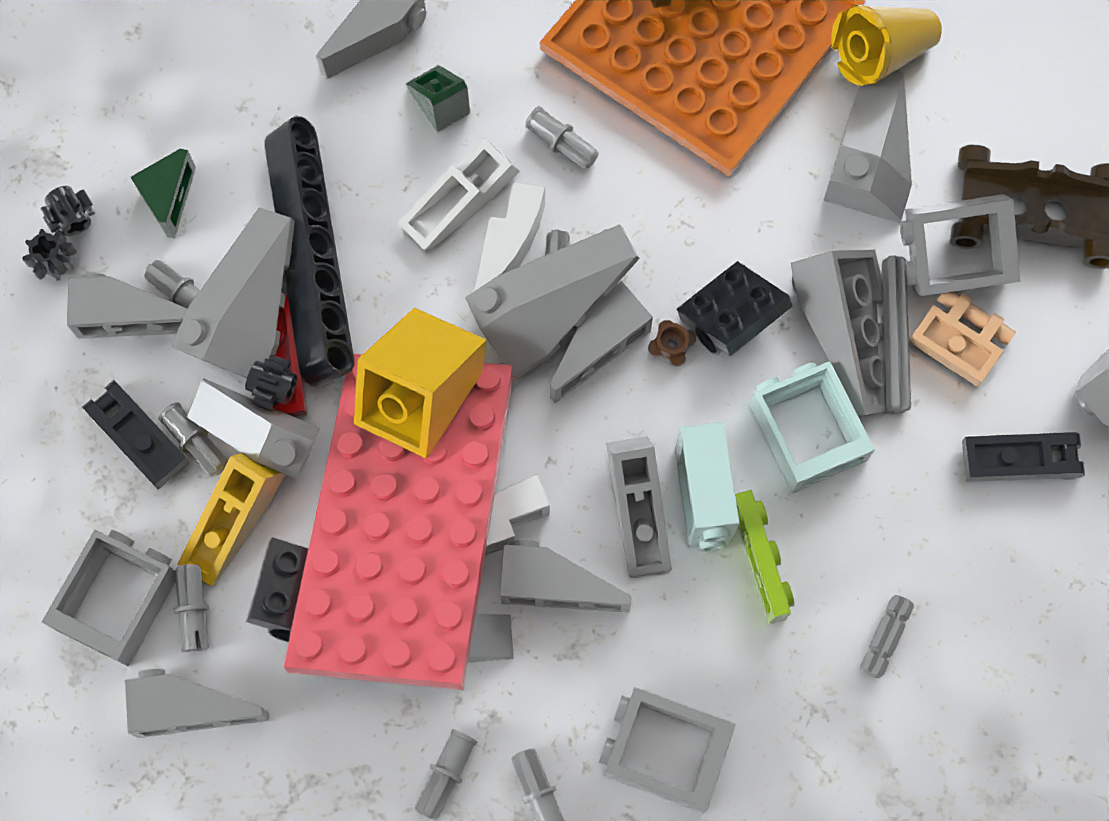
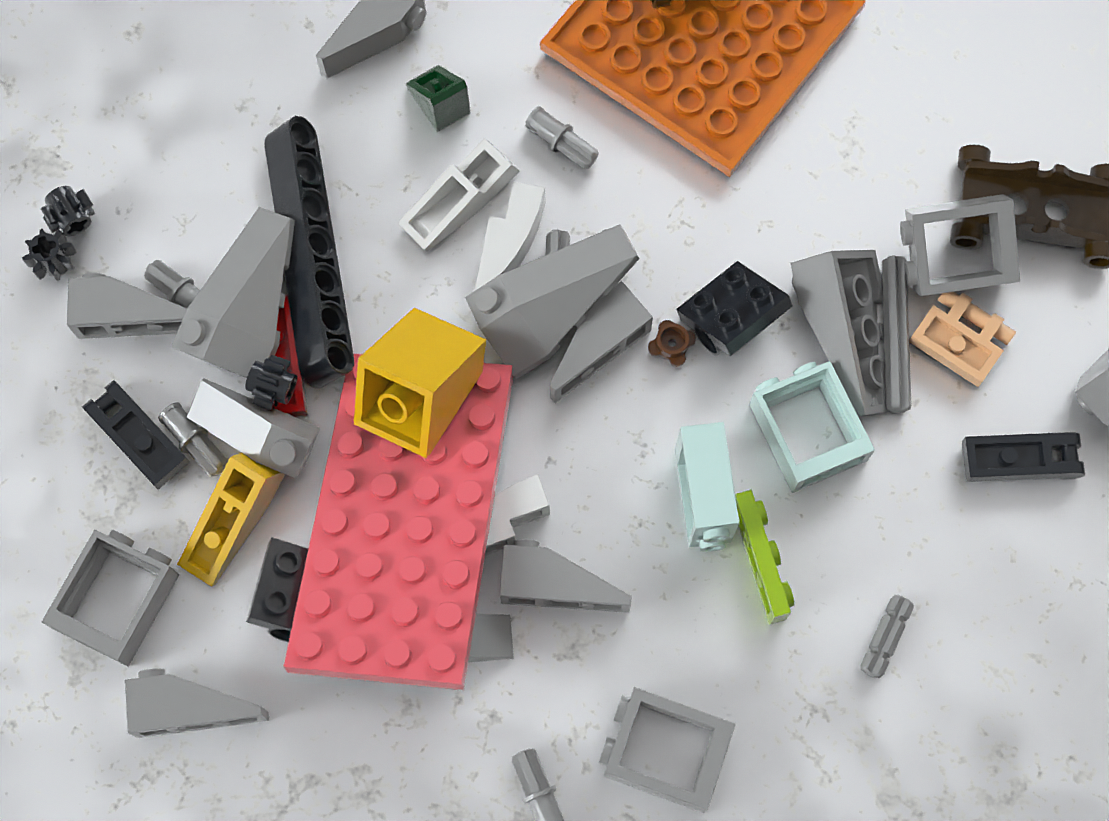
(166, 188): dark green slope -> none
(191, 608): light grey axle -> none
(445, 774): light grey axle -> none
(639, 505): light grey slope -> none
(874, 153): light grey wedge -> none
(882, 39): yellow cone -> none

